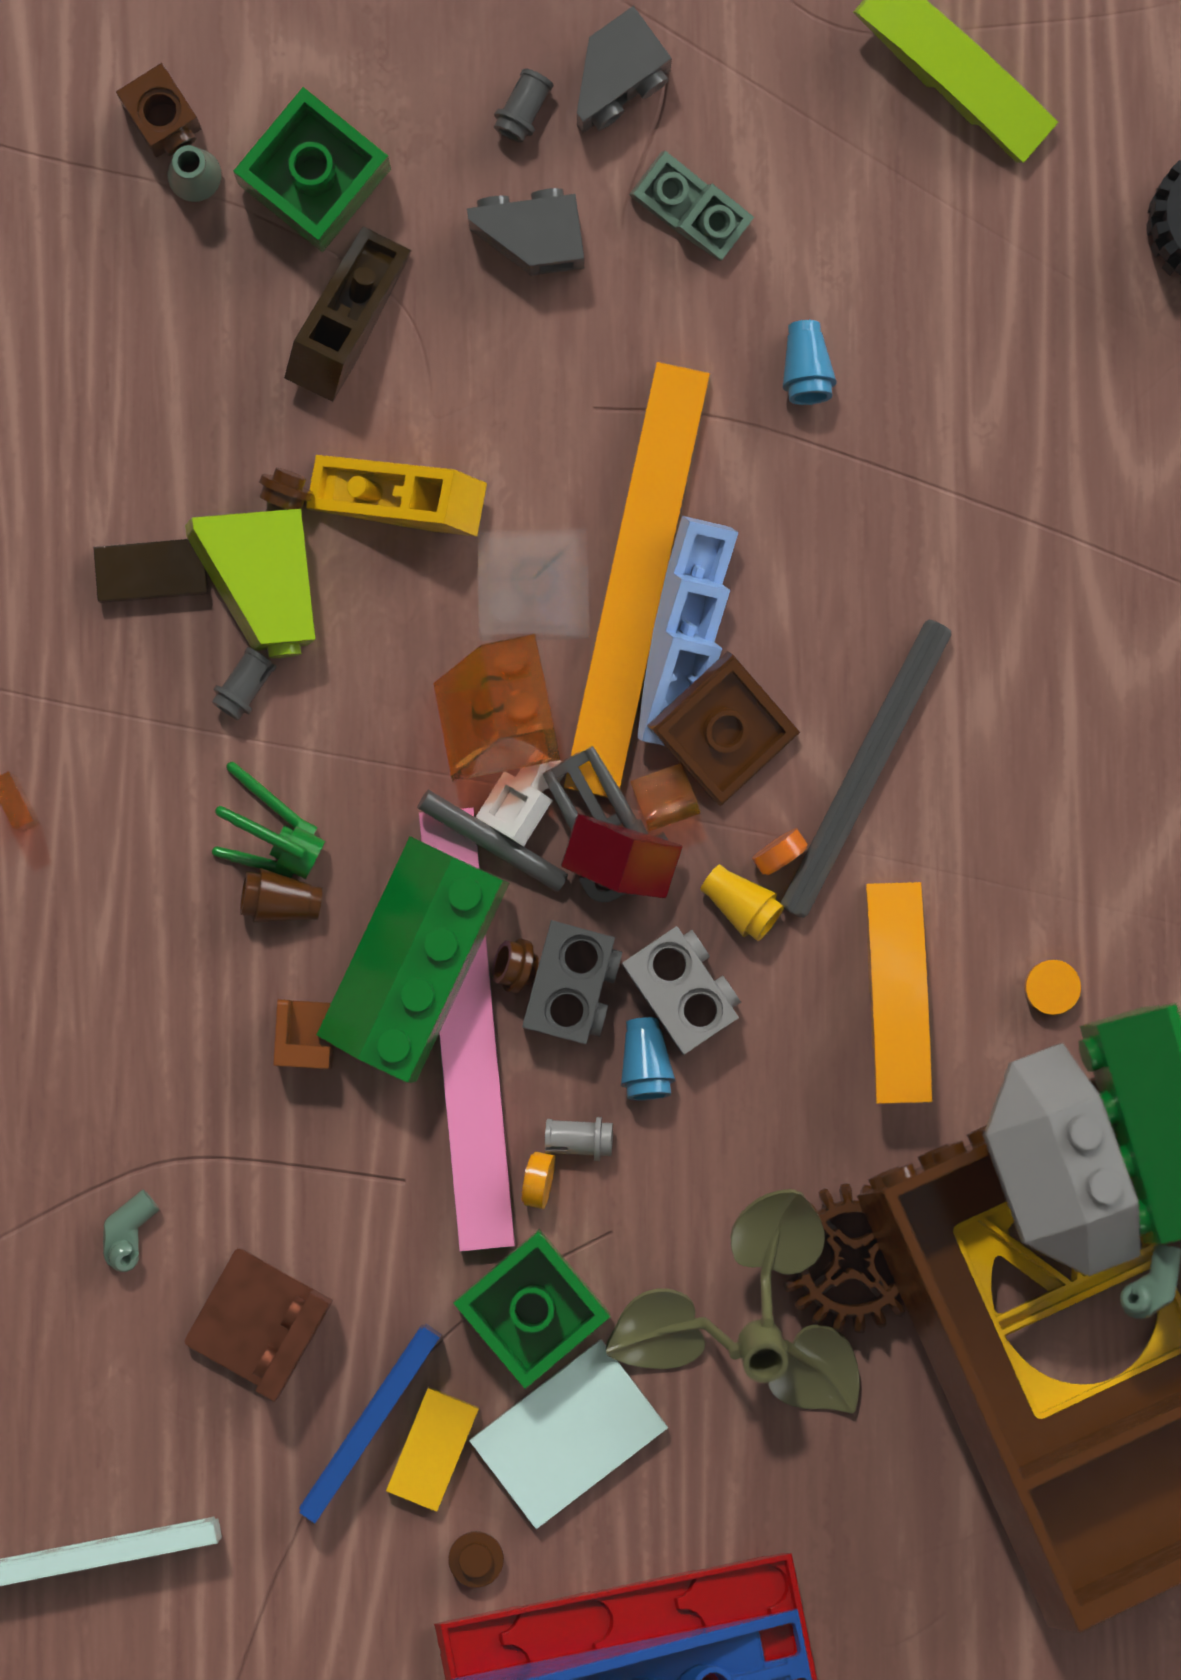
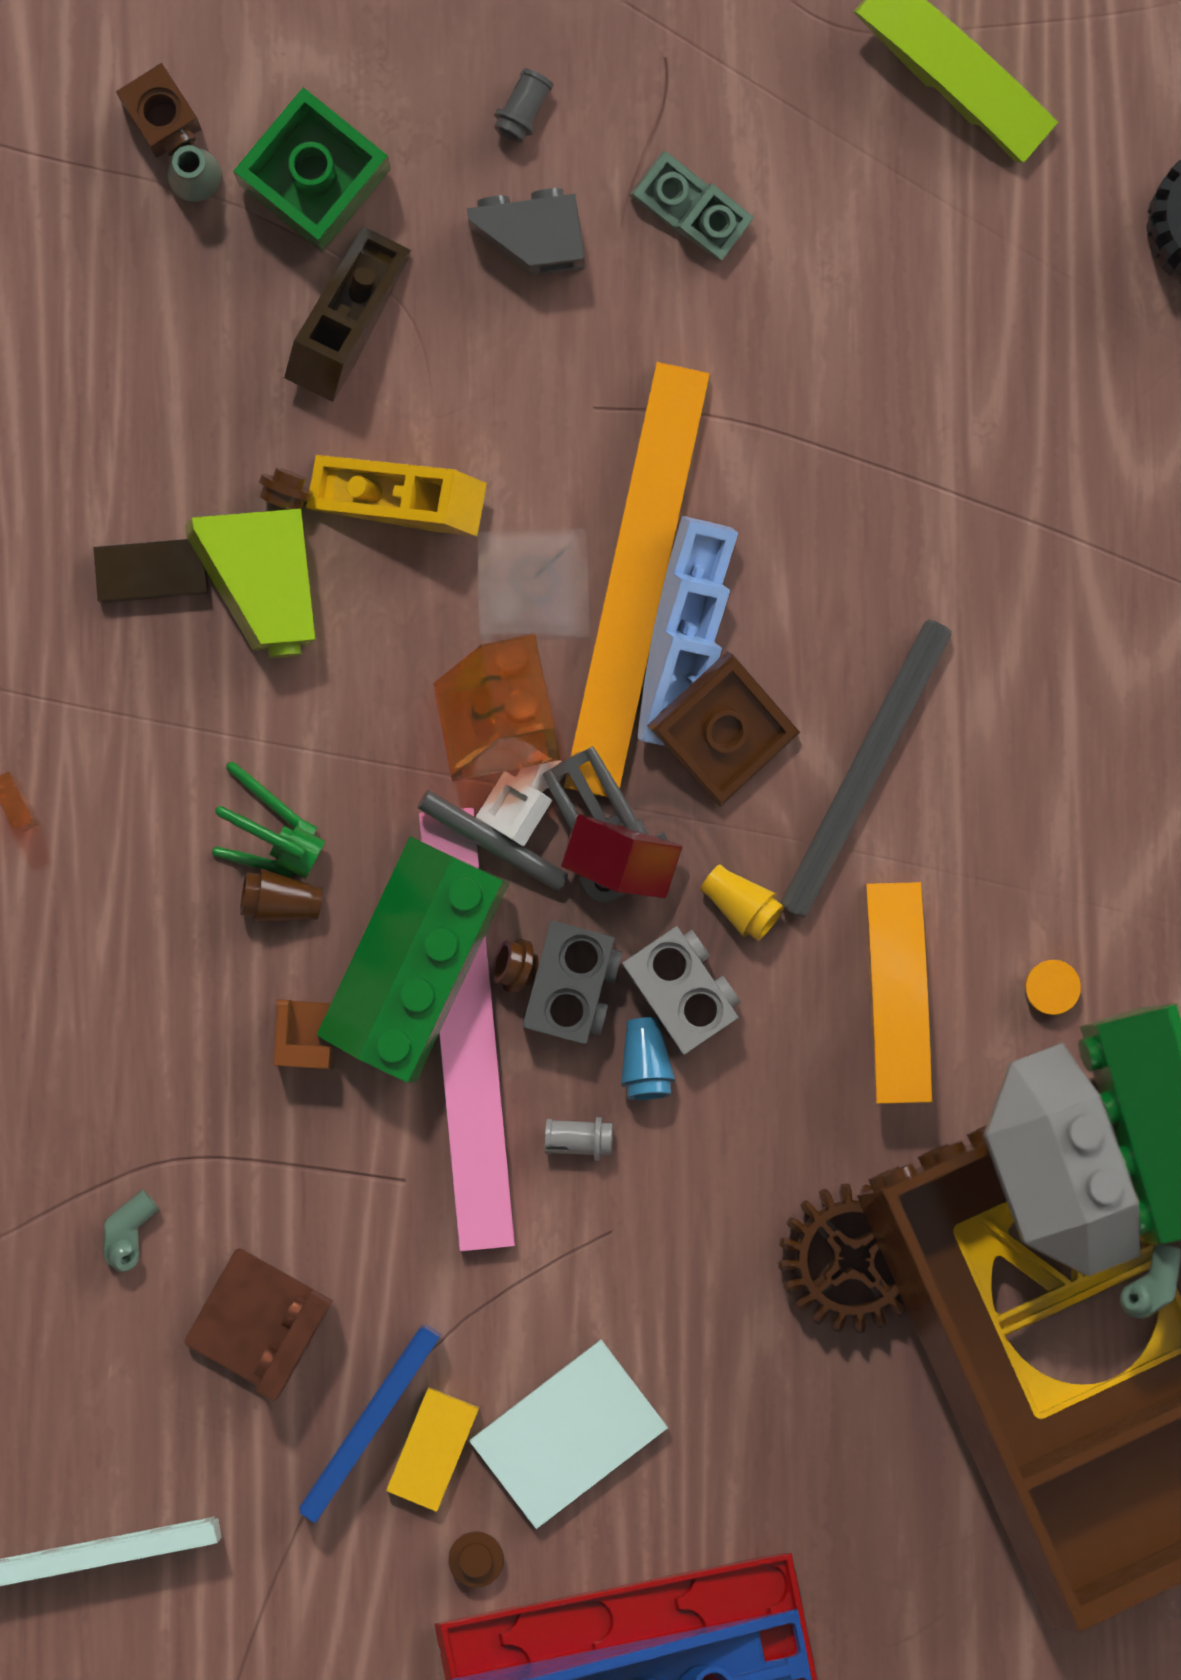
(243, 684): dark grey pin -> none
(532, 1308): green brick -> none
(538, 1180): light orange tile -> none
(618, 66): dark grey slope -> none
(665, 797): clear orange tile -> none
(780, 852): orange tile -> none
(807, 364): dark azure cone -> none
(811, 1373): olive plant -> none

